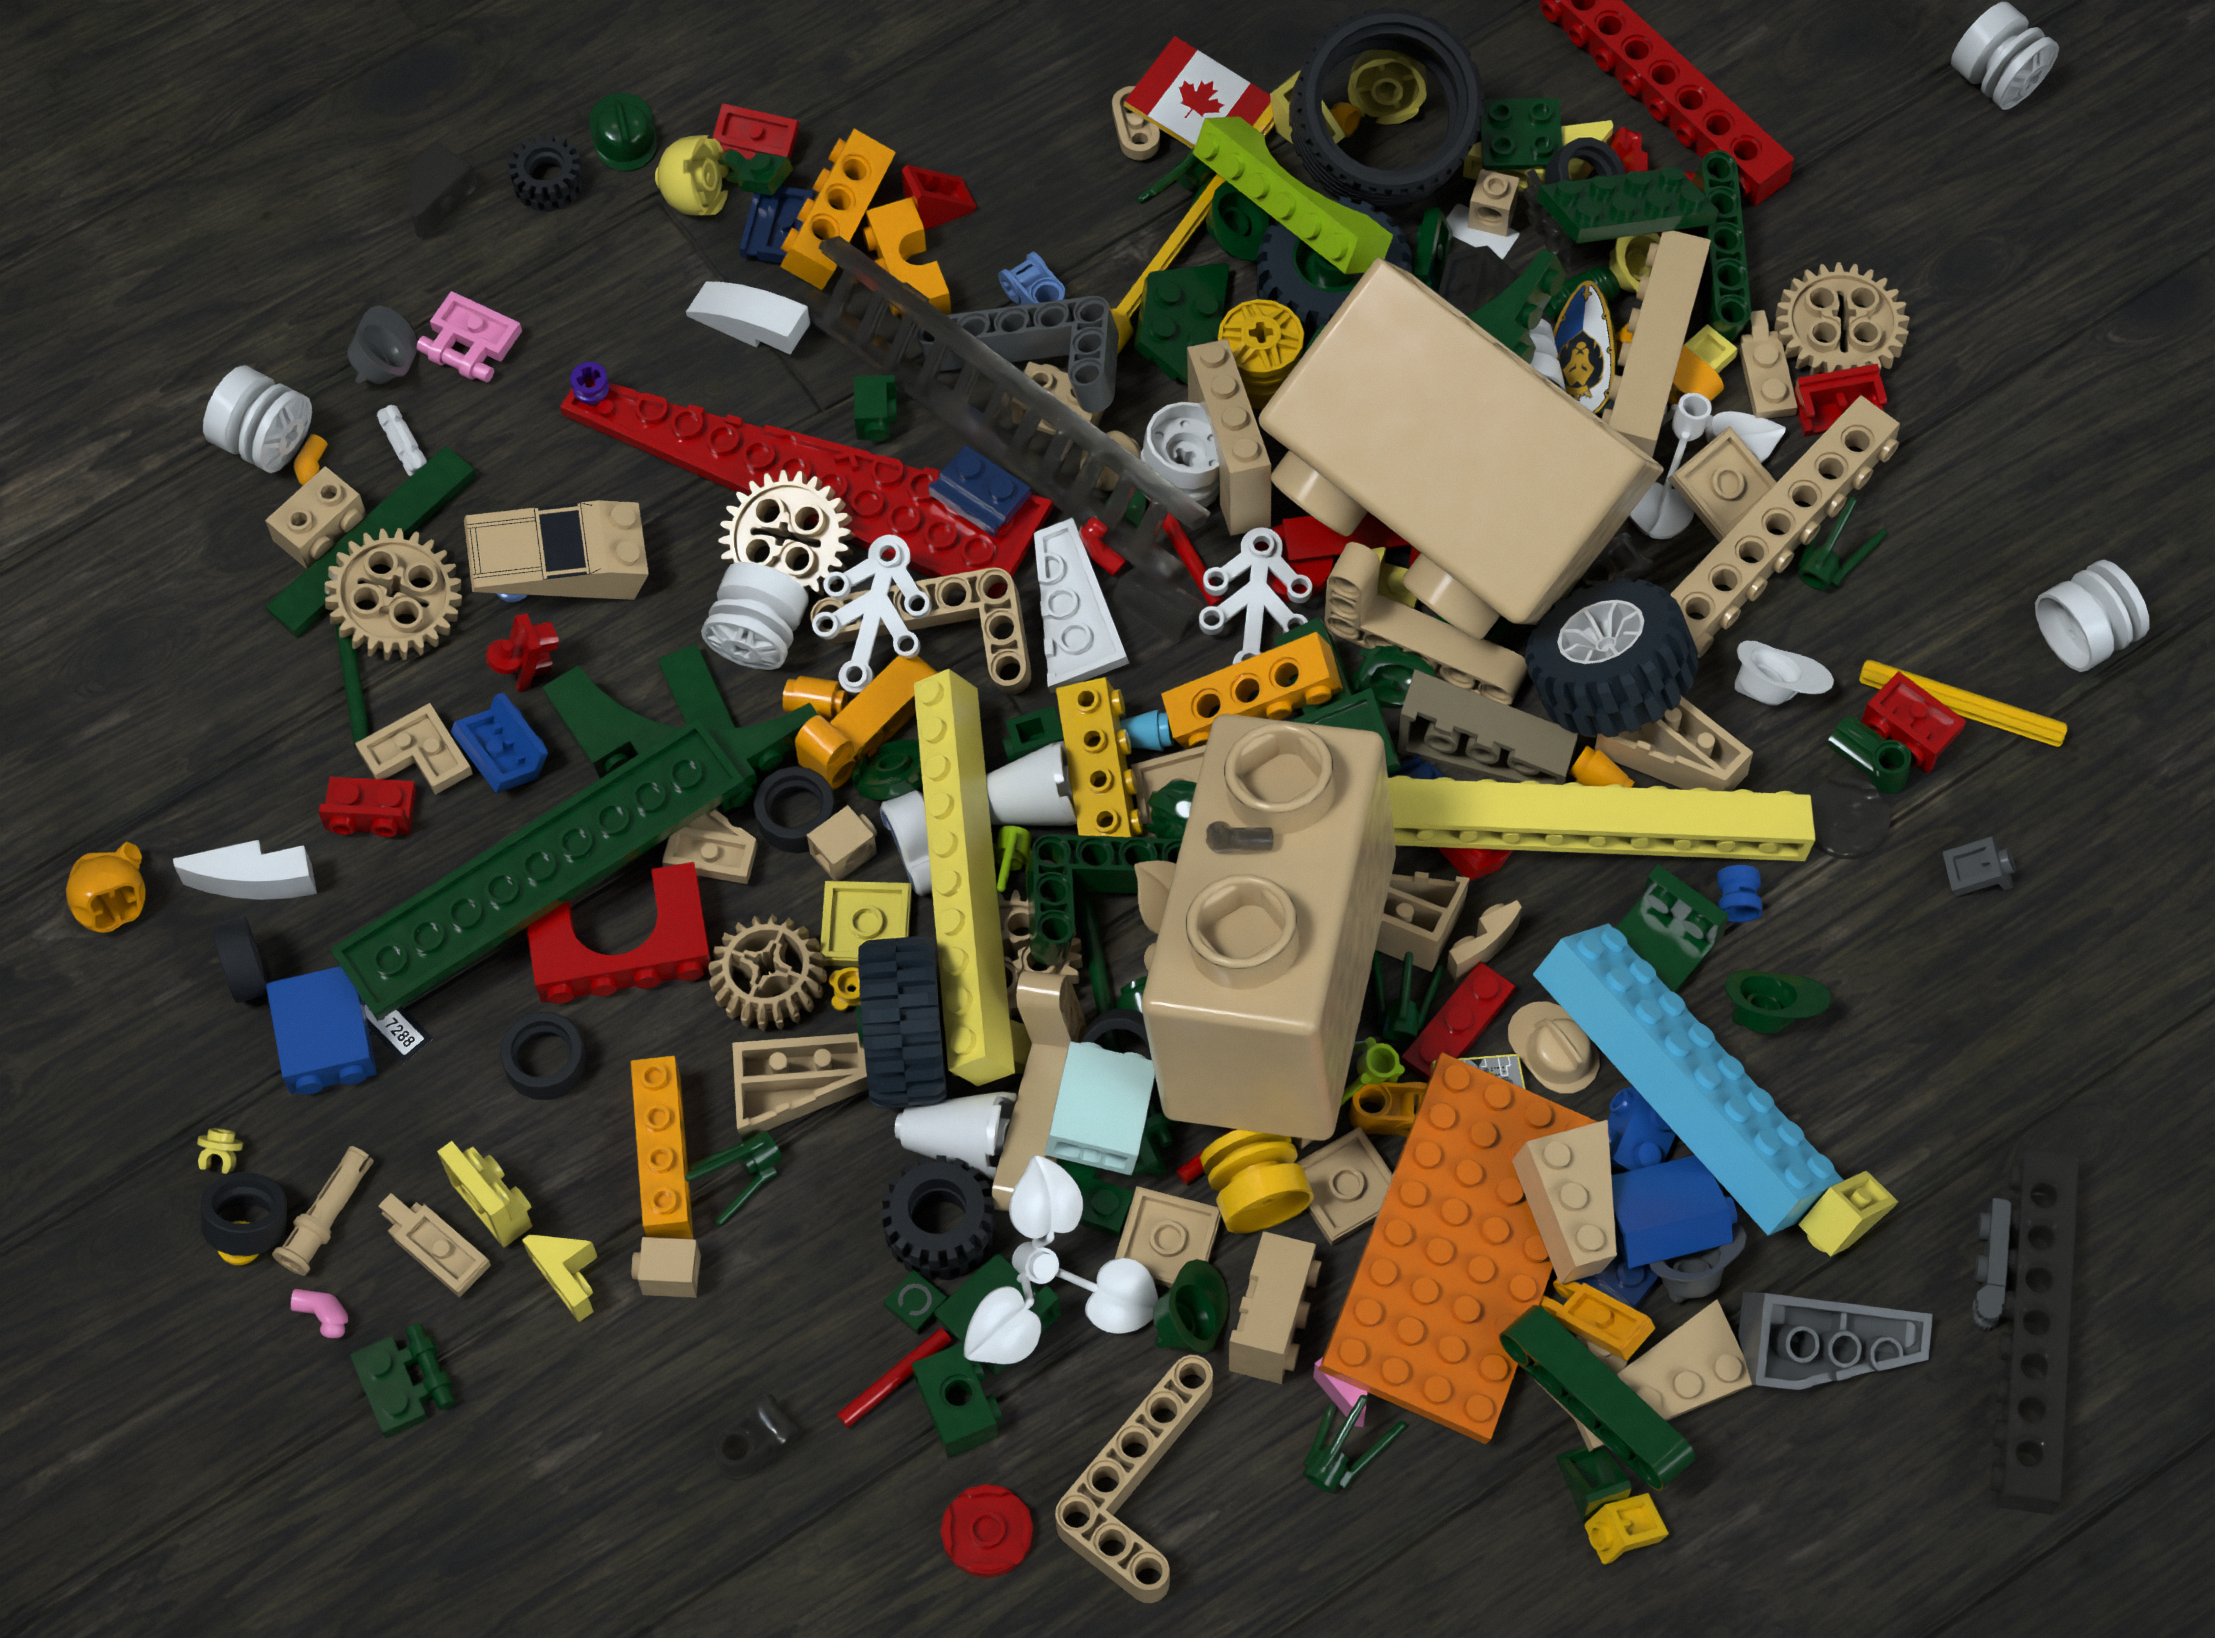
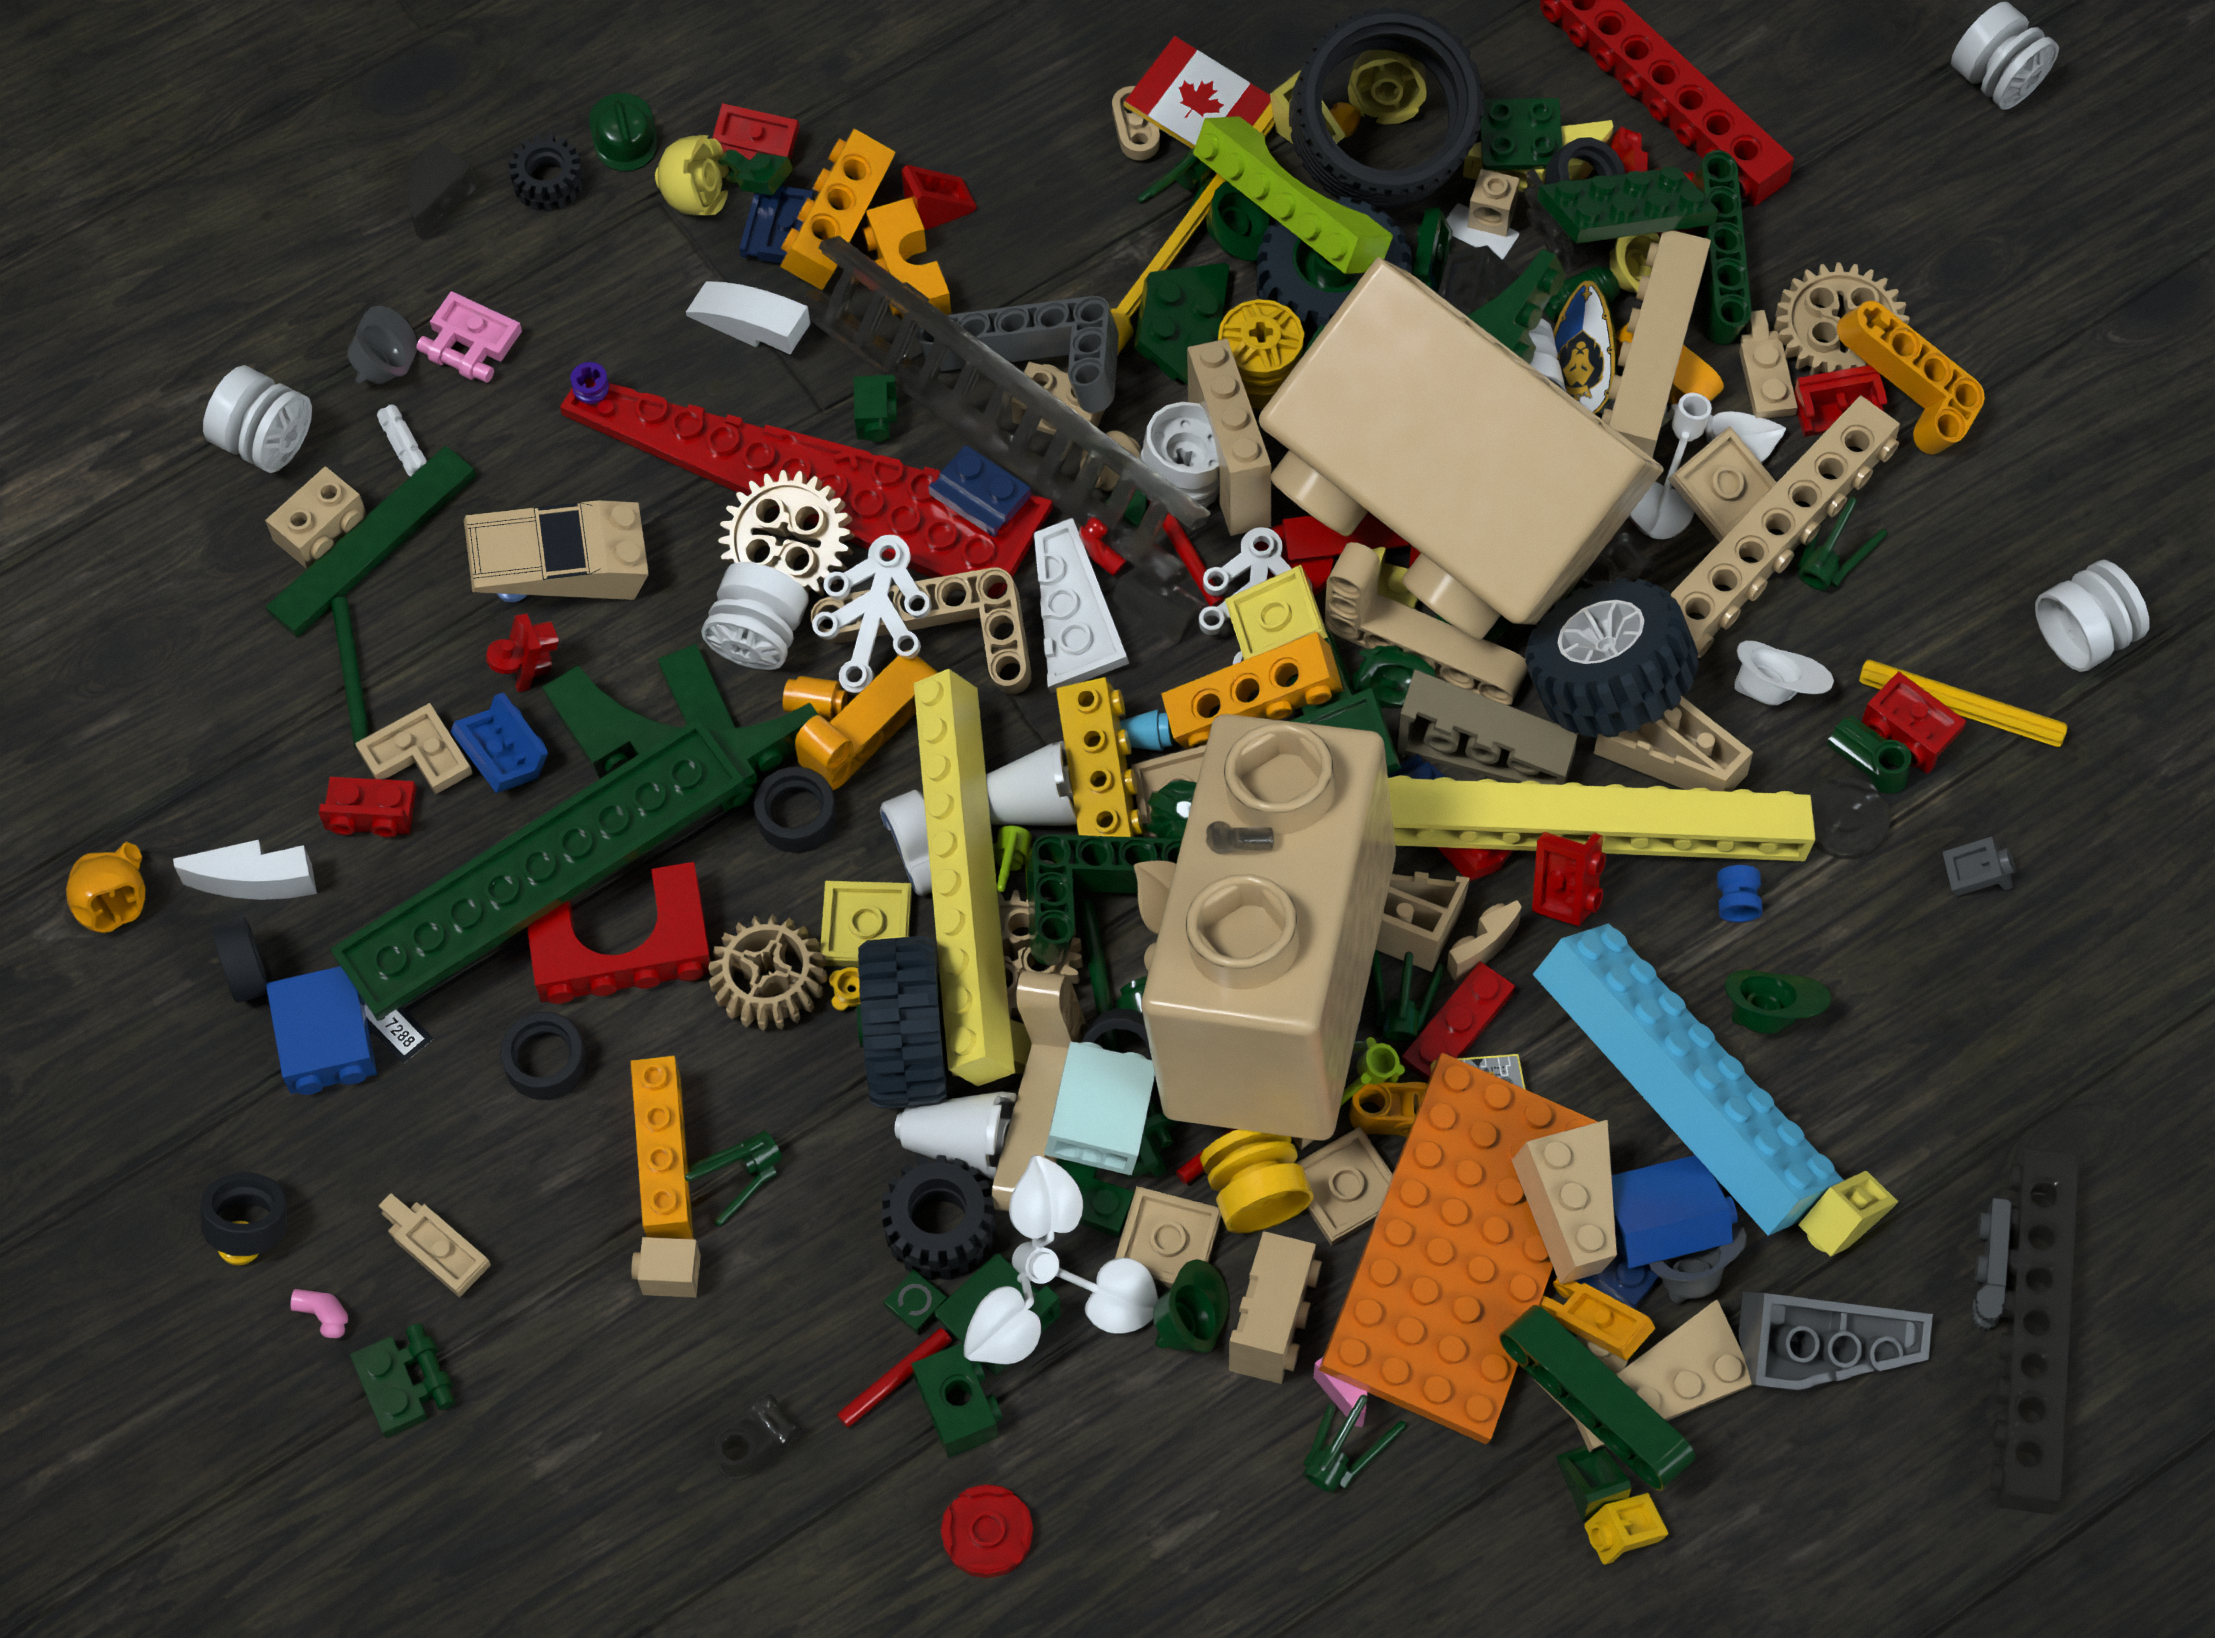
(221, 1143): light yellow plate -> none
(306, 462): light orange arm -> none
(313, 1227): tan pin -> none
(378, 625): tan gear -> none
(482, 1189): light yellow plate -> none
(560, 1264): light yellow slope -> none
(714, 847): tan wing -> none
(793, 1078): tan wedge -> none
(843, 843): tan brick -> none
(890, 772): dark green tile -> none
(1031, 282): medium blue piece -> none
(1032, 732): dark green brick -> none
(1128, 1474): tan beam -> none
(1275, 613): none -> light yellow tile
(1553, 1047): tan piece -> none
(1568, 878): none -> red bracket
(1597, 769): light orange cone -> none
(1636, 1132): blue bracket -> none
(1672, 927): dark green bracket -> none
(1712, 348): light yellow plate -> none
(1946, 393): none -> light orange beam

